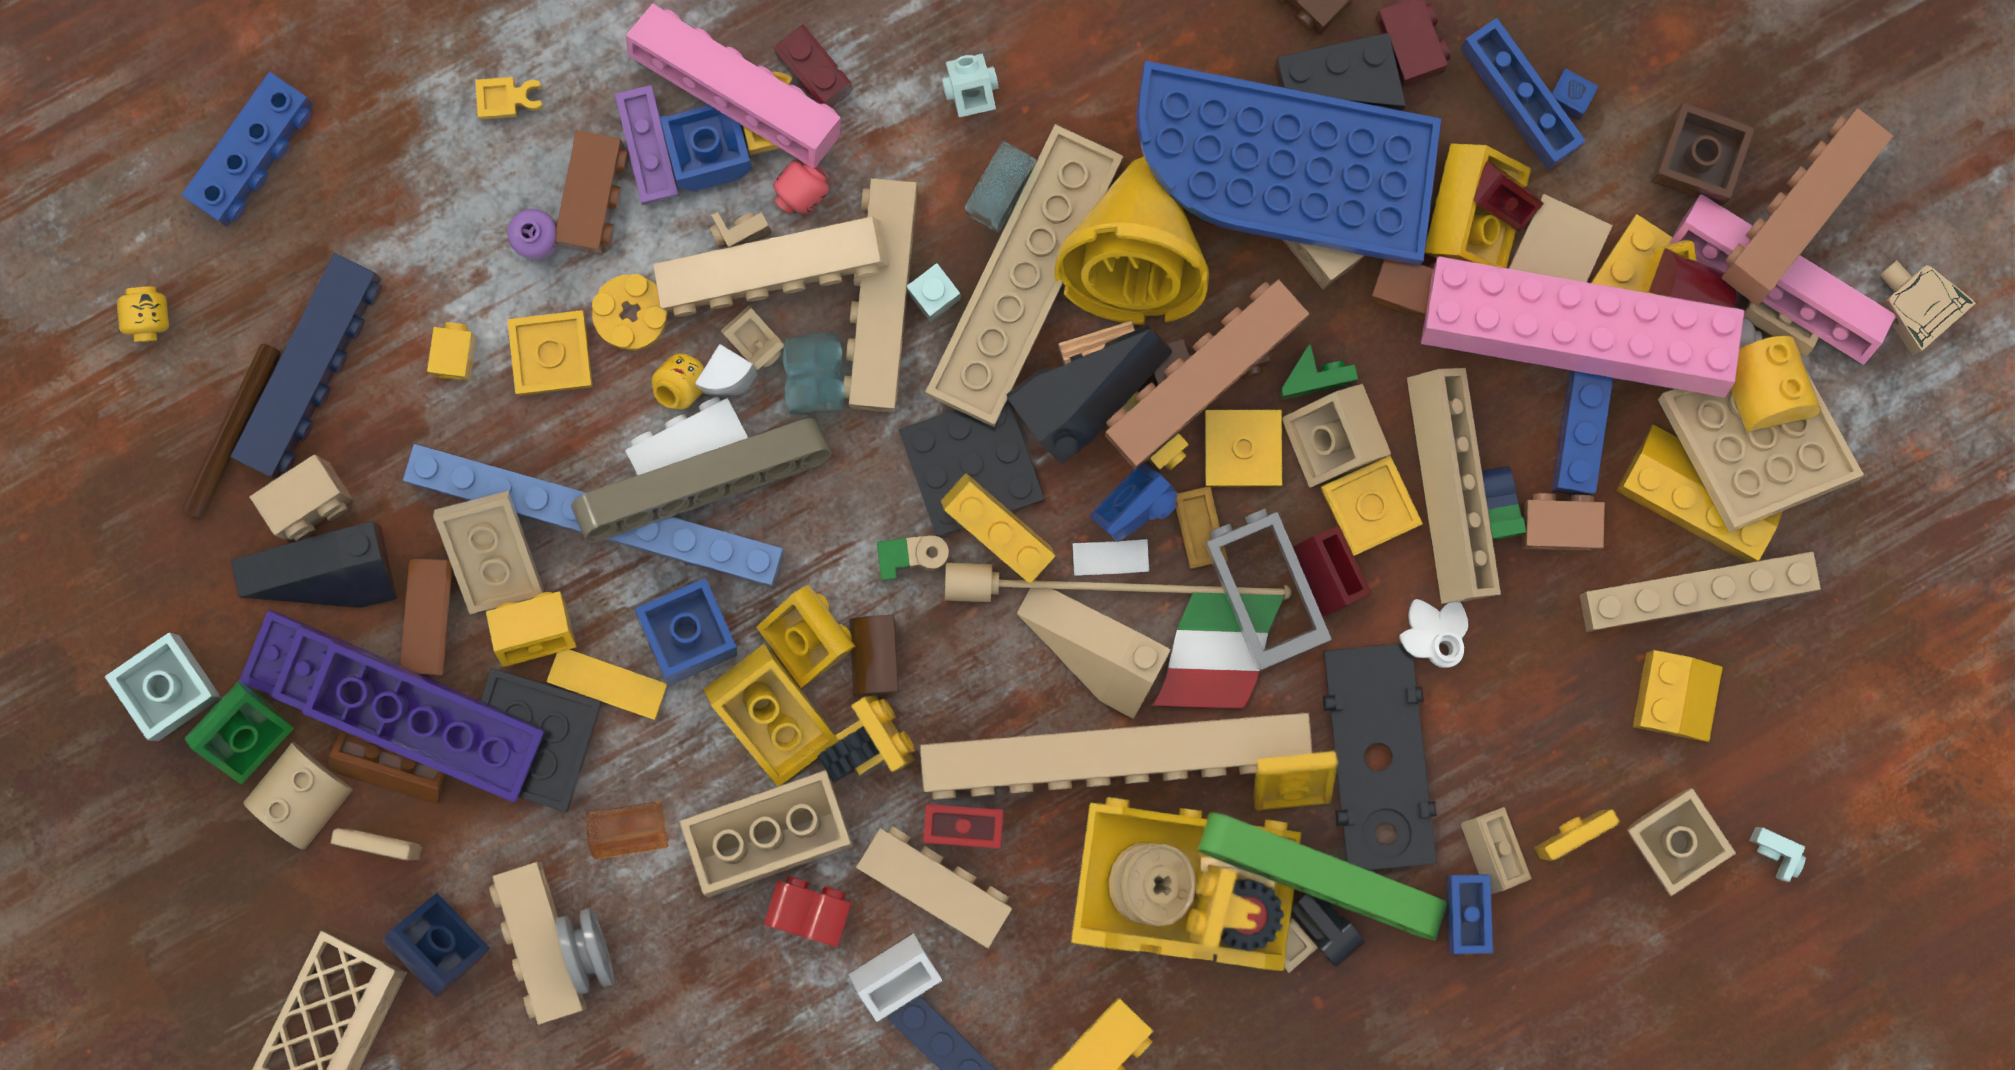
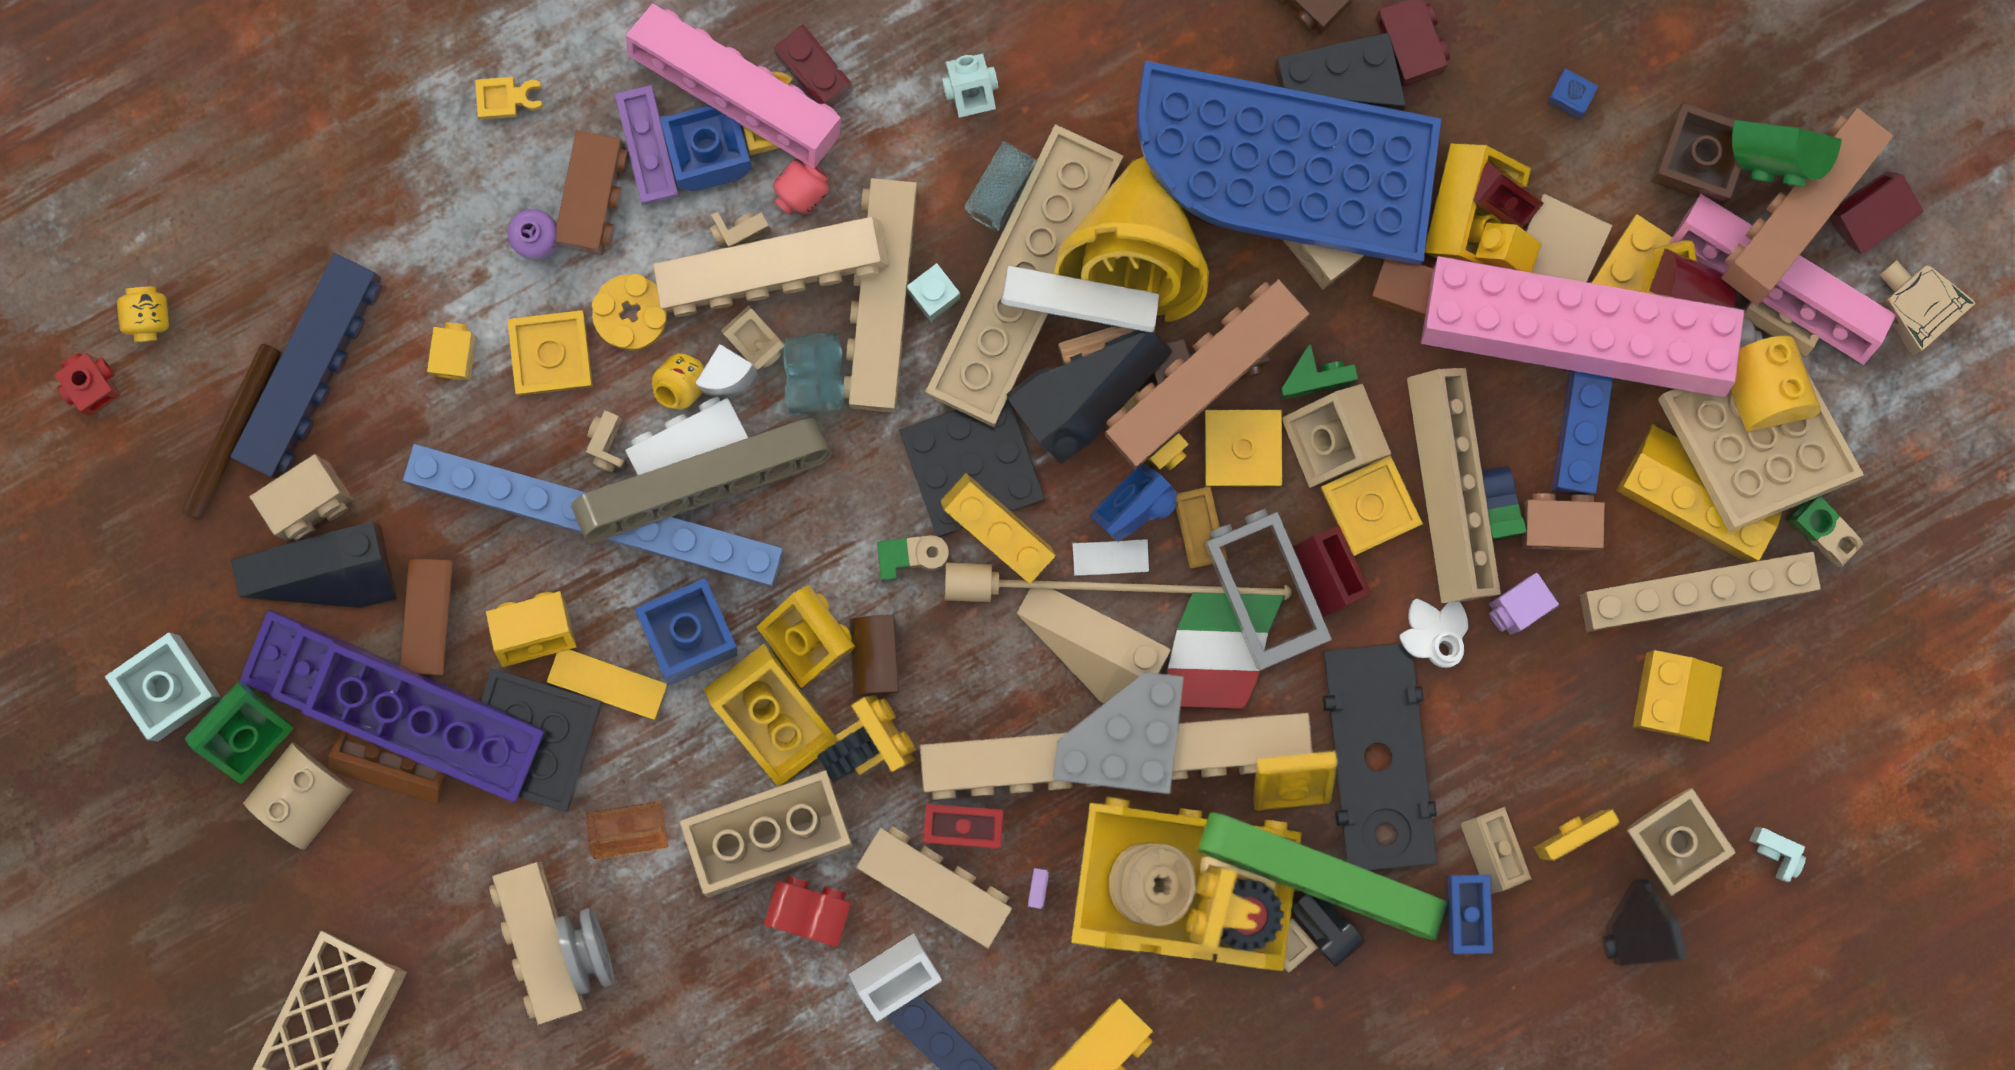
(86, 383): none -> red brick
(248, 150): blue brick -> none
(376, 844): tan tile -> none
(436, 945): dark blue brick -> none
(488, 552): tan plate -> none
(602, 434): none -> tan bracket
(1038, 888): none -> lavender tile
(1080, 299): none -> white panel
(1126, 739): none -> light grey plate
(1508, 247): none -> yellow brick
(1522, 94): blue brick -> none
(1522, 605): none -> lavender brick
(1643, 929): none -> black wedge
(1784, 152): none -> green brick
(1825, 530): none -> leg
(1875, 211): none -> dark red brick

